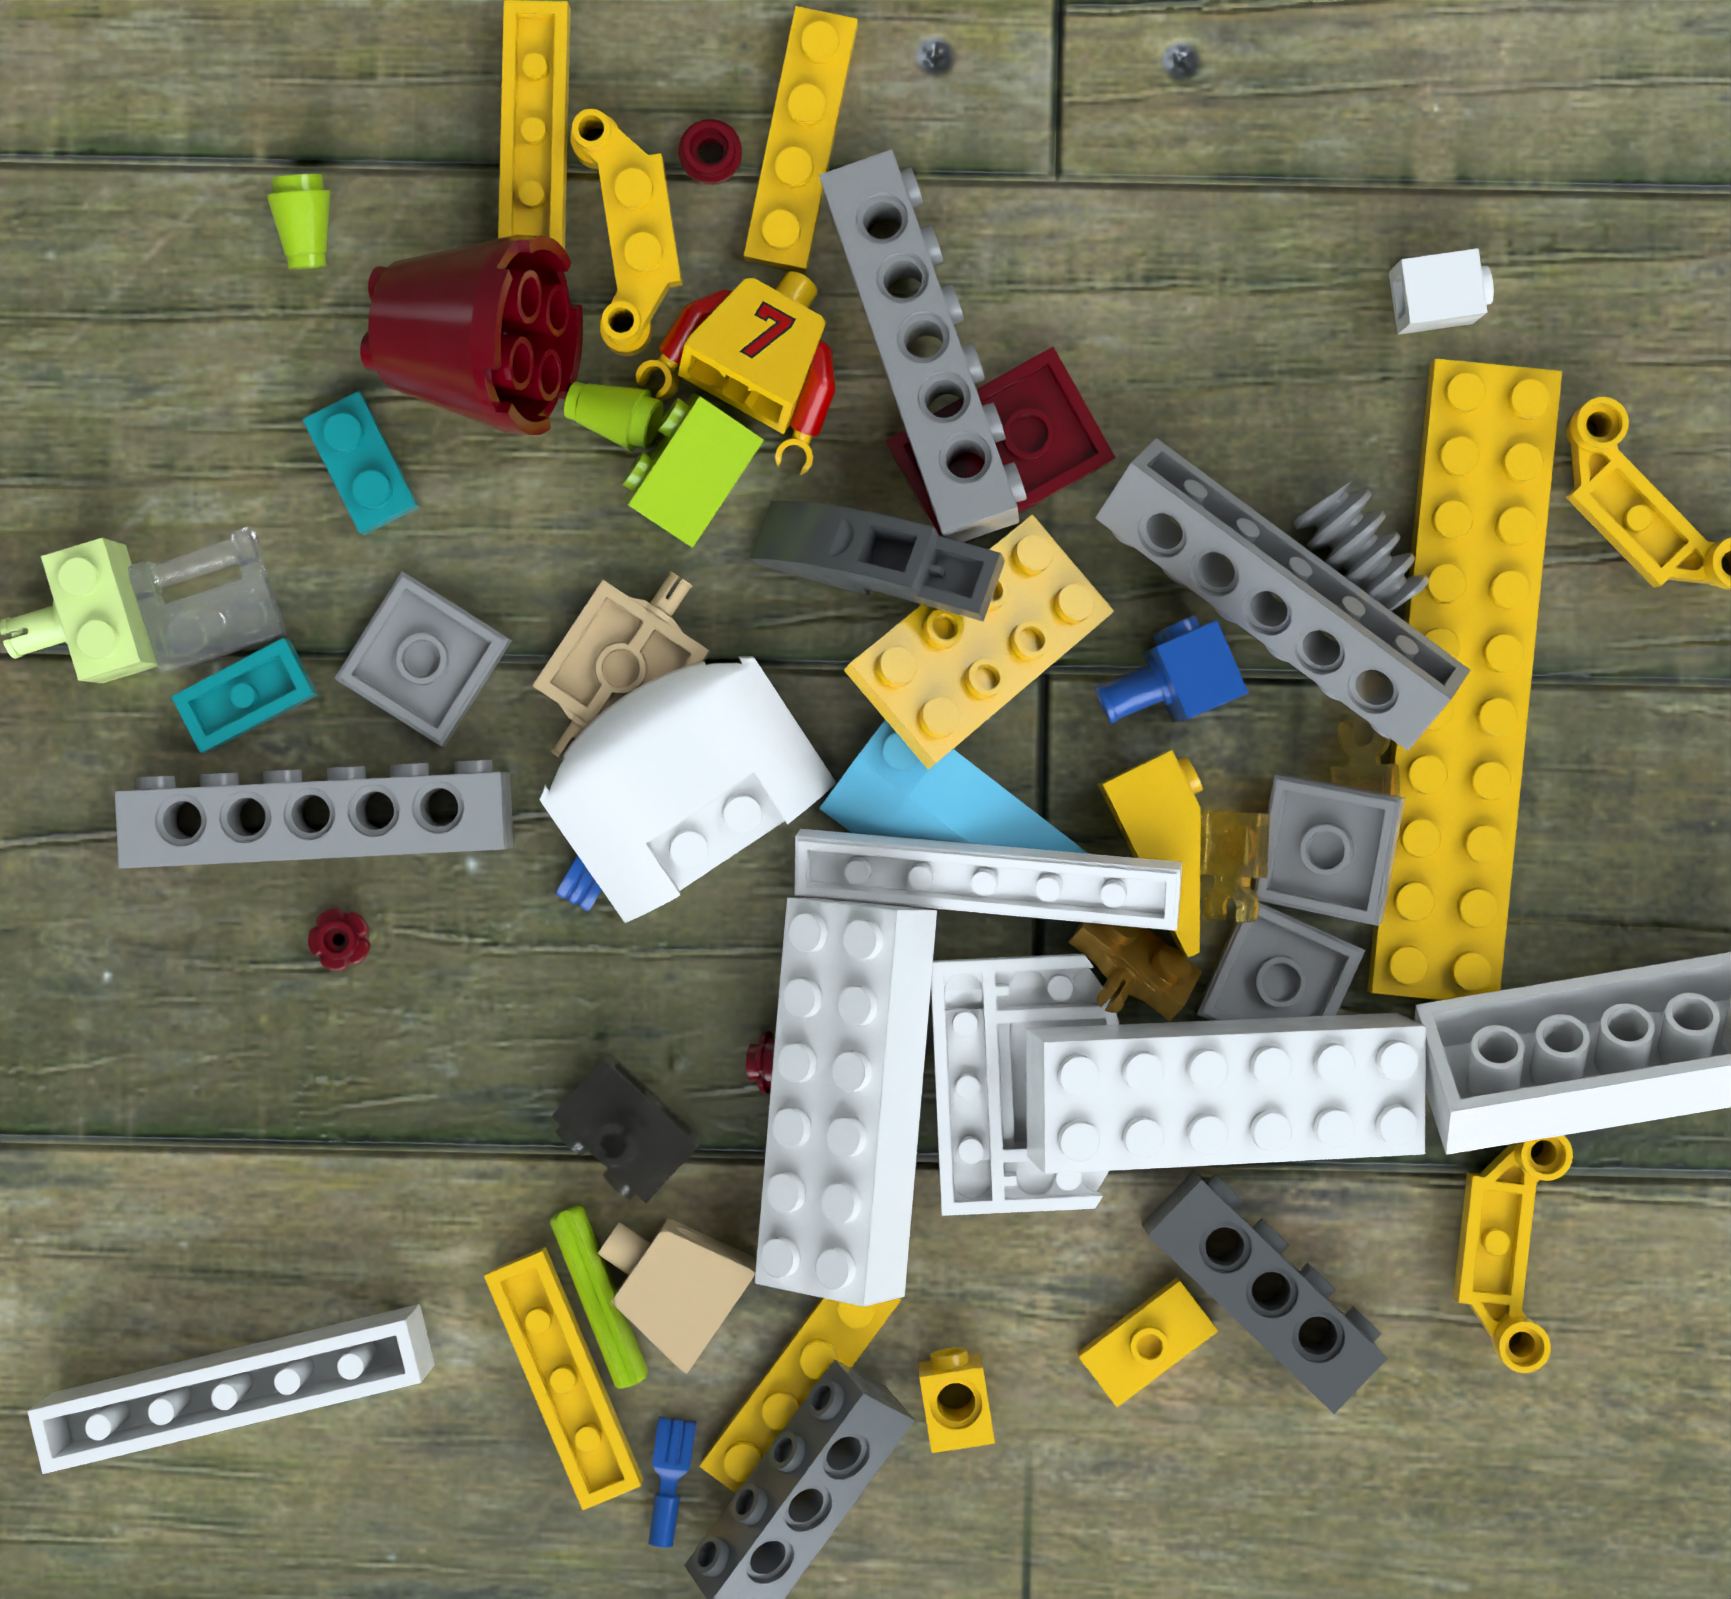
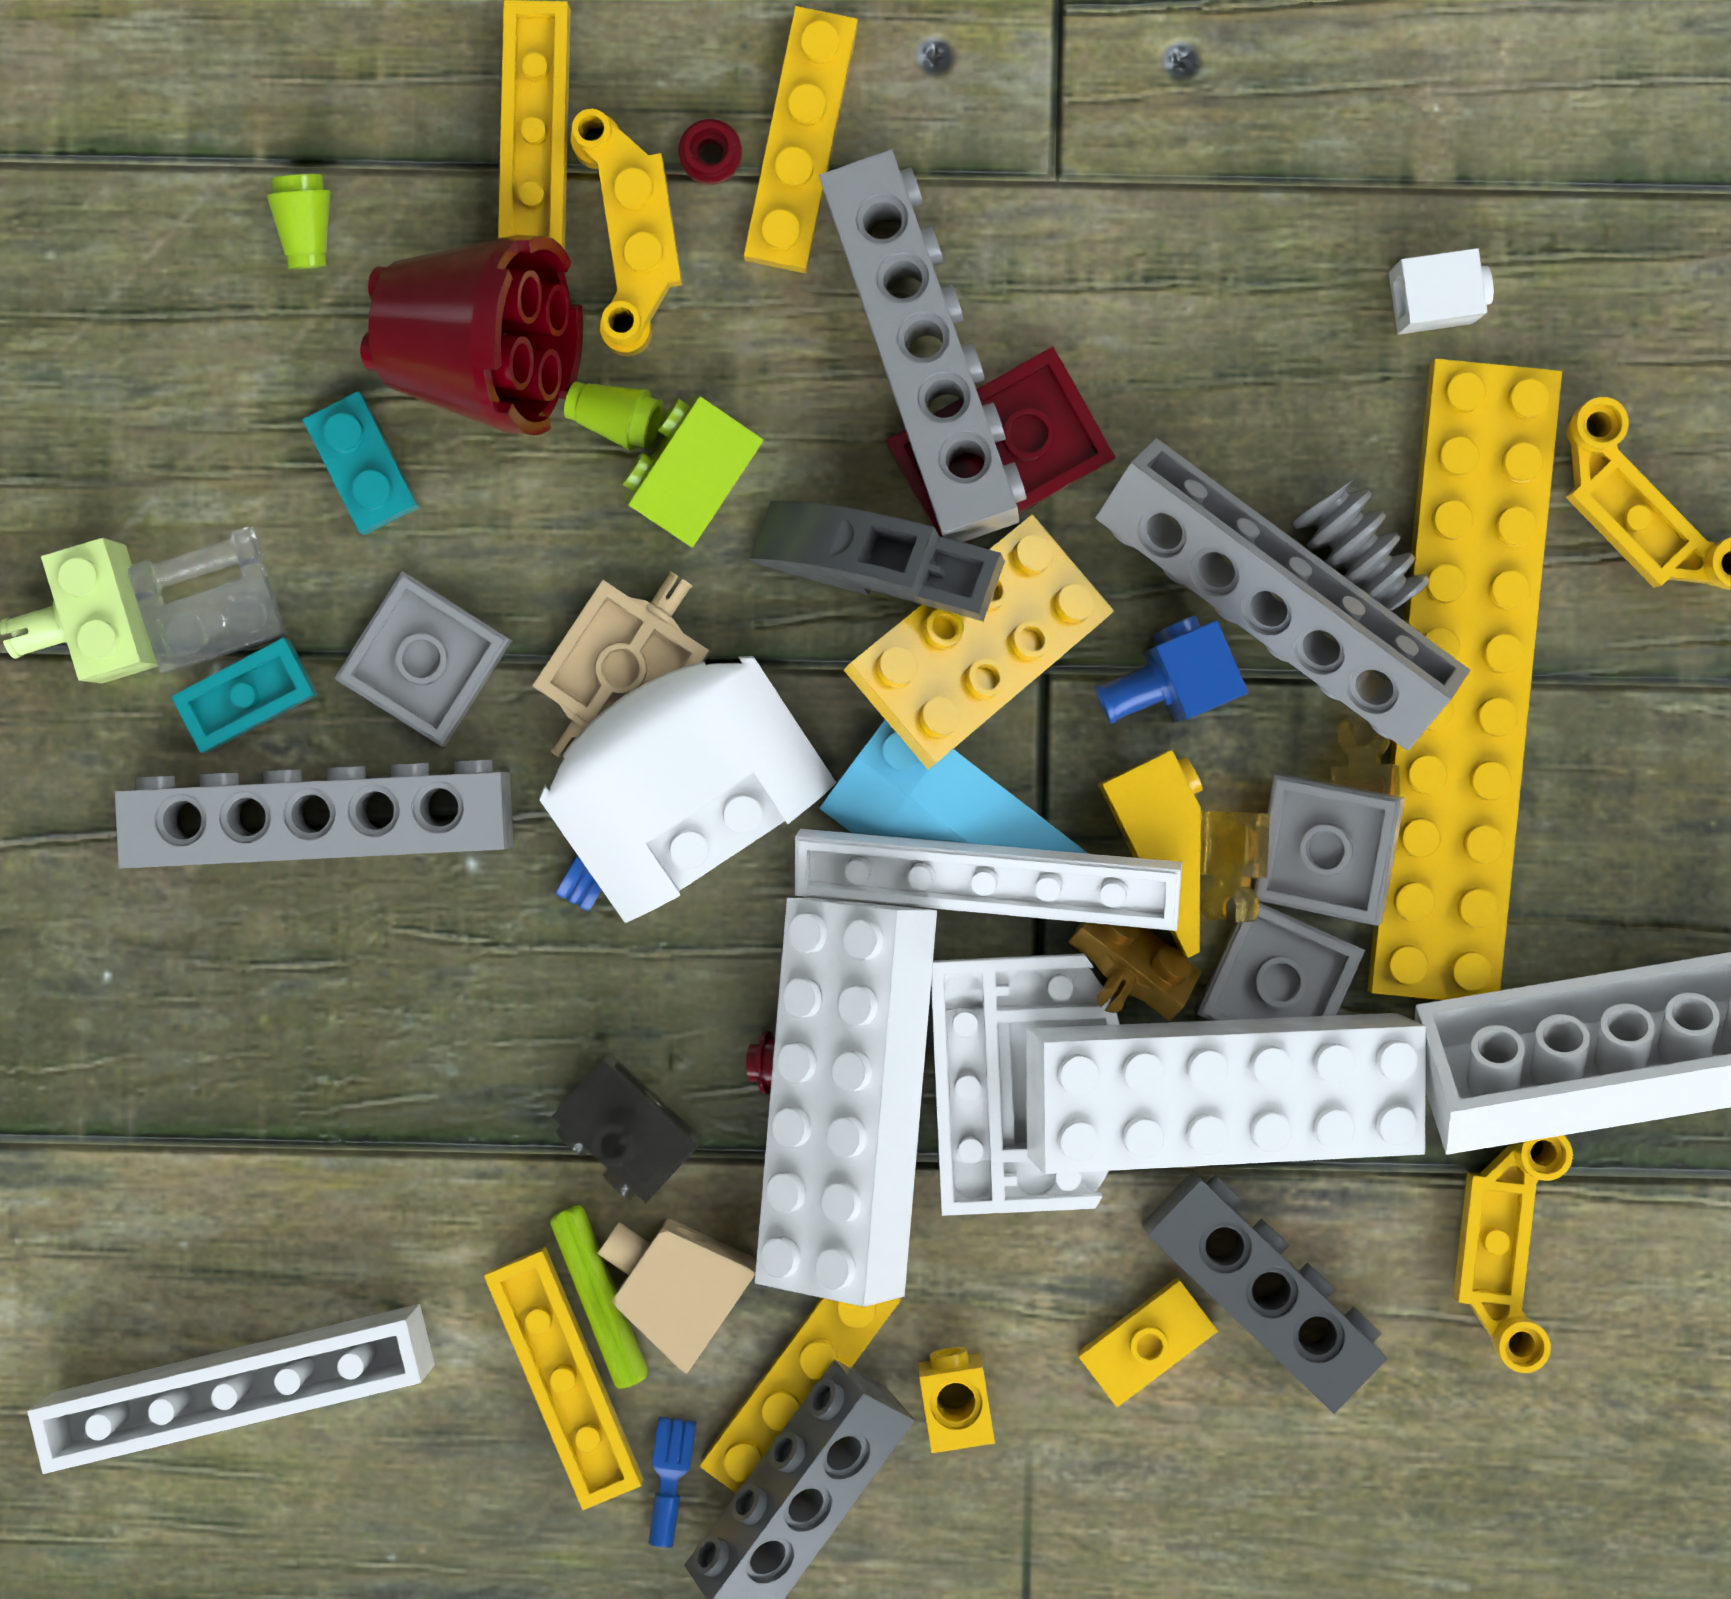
(356, 936): dark red plate -> none
(757, 354): yellow torso -> none

